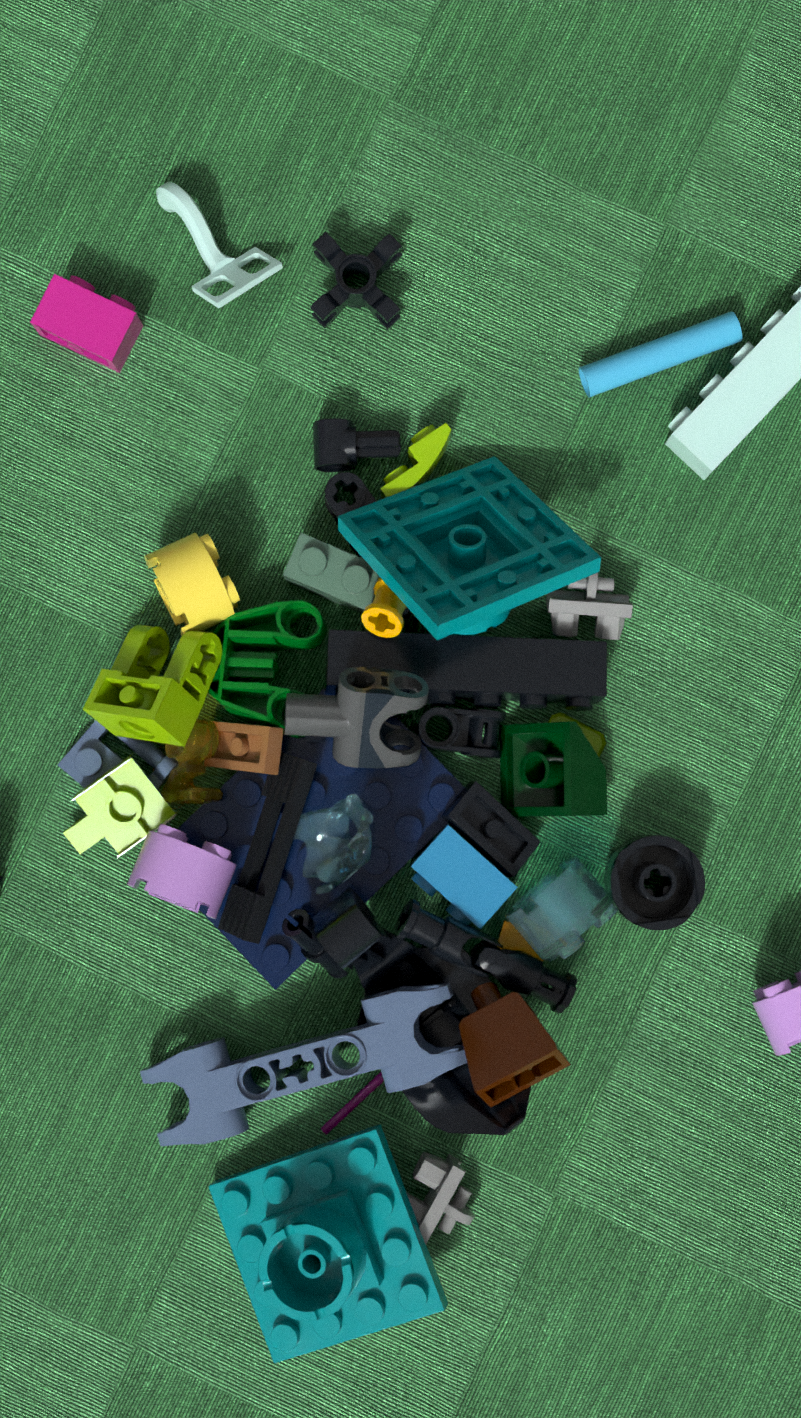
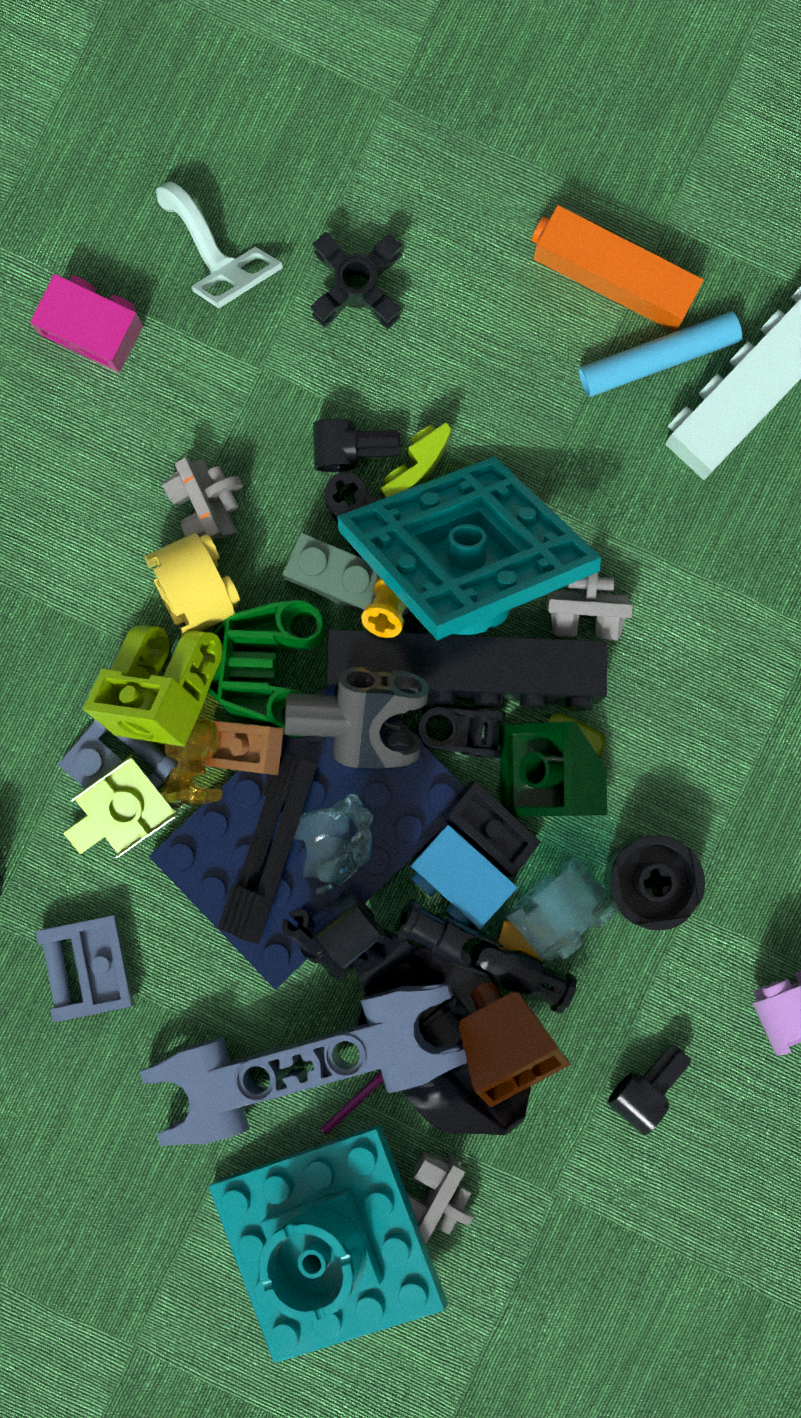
(99, 967): none -> sand blue plate
(183, 871): lavender brick -> none
(209, 494): none -> light grey hips
(615, 267): none -> orange brick
(642, 1098): none -> black axle

